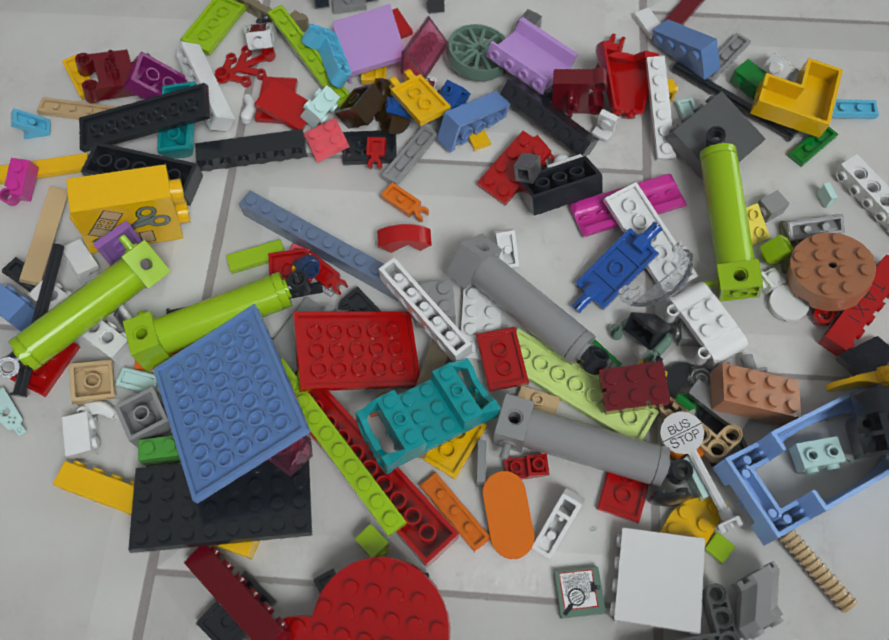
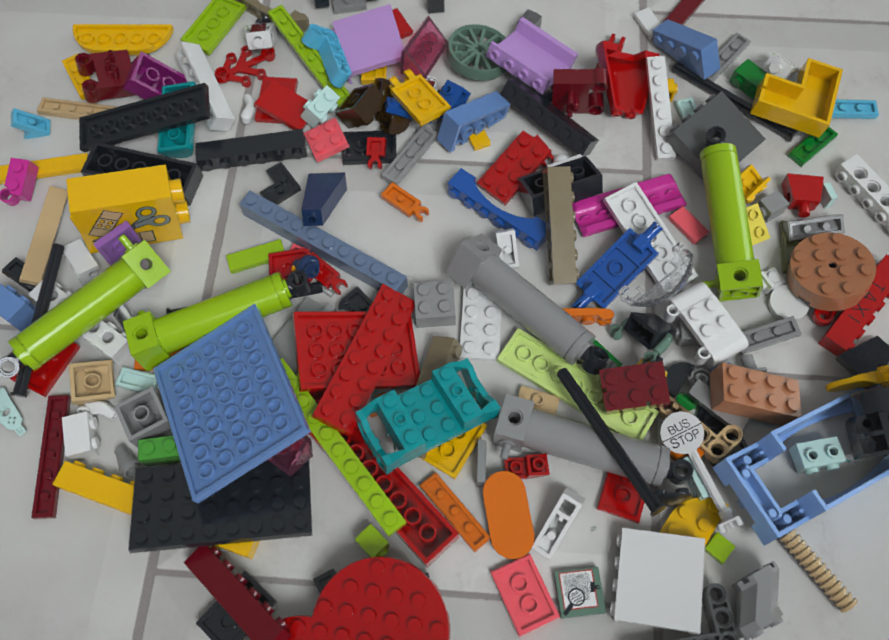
(51, 458): none -> dark red tile
(115, 37): none -> yellow plate
(126, 461): none -> light grey cone
(283, 186): none -> black plate
(322, 196): none -> dark blue slope
(364, 360): none -> red plate
(398, 236): red brick -> none
(425, 311): white brick -> none
(502, 359): red tile -> none
(524, 595): none -> coral tile
(527, 168): flat silver brick -> none
(529, 231): none -> blue arch
(559, 225): none -> dark tan brick
(591, 315): none -> orange hinge
(605, 126): white bracket -> none
(611, 443): none -> black axle
(688, 225): none -> coral tile
(752, 183): none -> yellow bracket
(771, 334): none -> light grey hinge
(776, 250): lime brick -> none
(802, 192): none -> red torso

